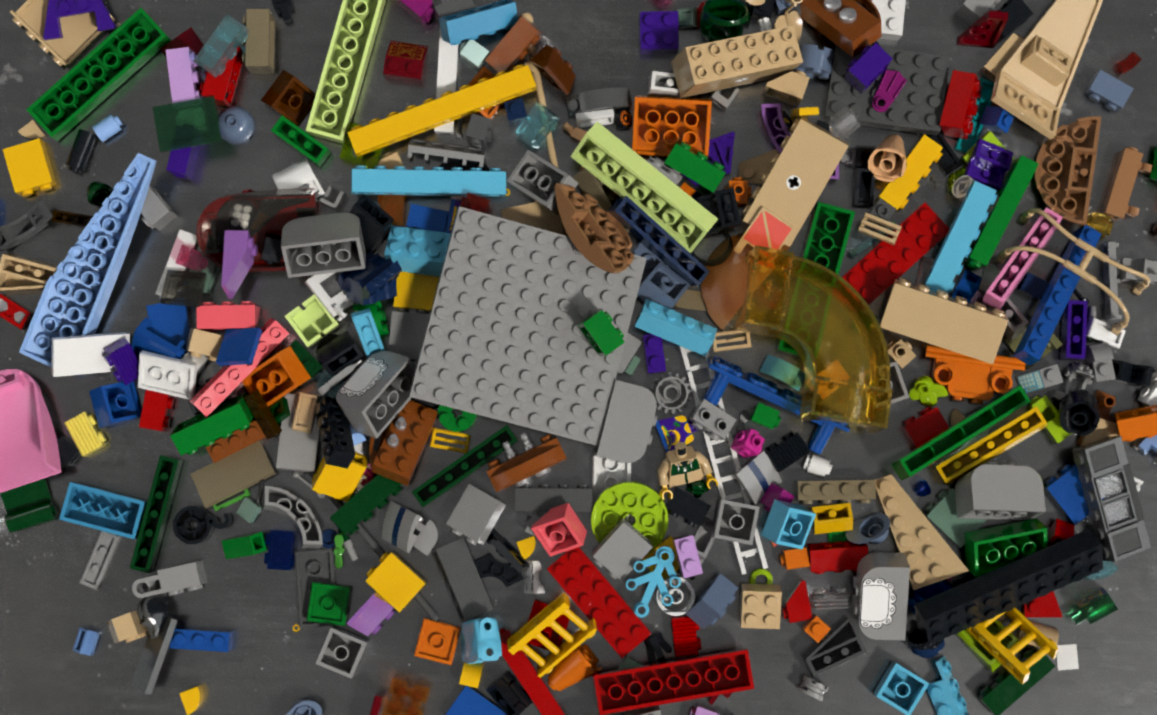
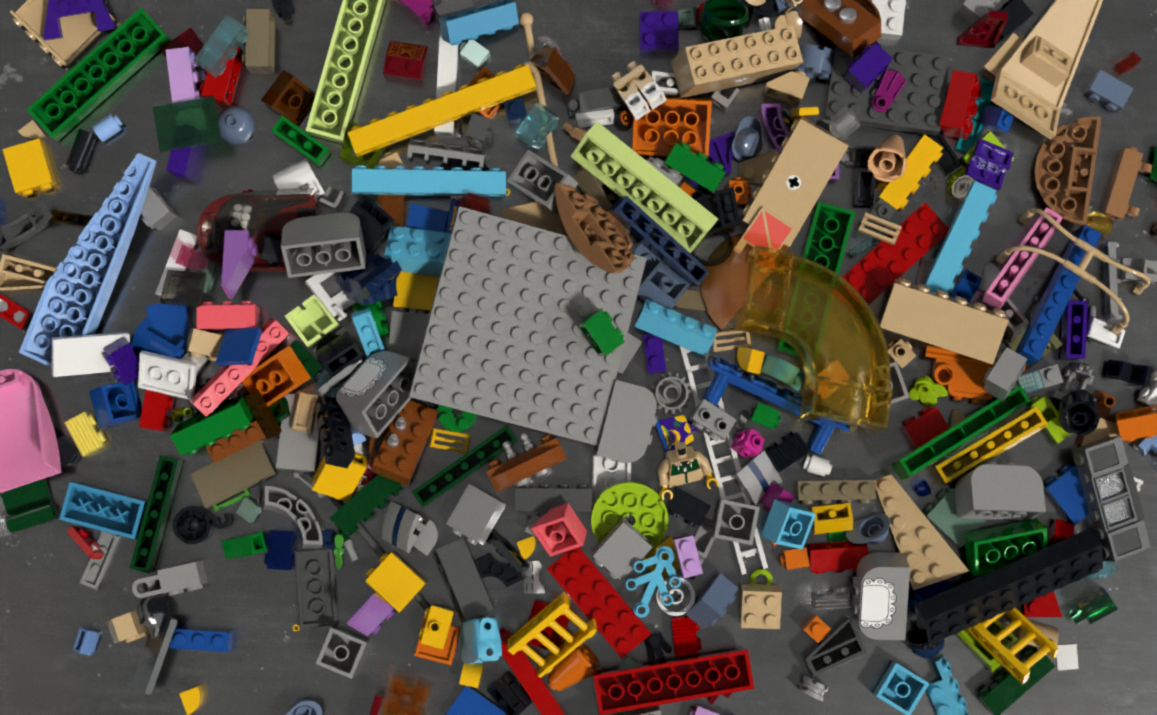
(89, 546): none -> red piece
(98, 192): dark green cone -> none
(177, 413): none -> lime arm
(328, 603): green tile -> none
(437, 626): none -> yellow brick
(514, 45): dark orange brick -> none
(632, 366): sand green tile -> none
(633, 84): none -> hips
(697, 488): dark green plant -> none
(747, 139): none -> sand blue piece
(750, 359): none -> yellow brick
(797, 604): red slope -> none
(1001, 212): green brick -> none
(1003, 376): none -> light grey brick
(1032, 286): dark blue brick -> none
(1100, 359): light grey brick -> none

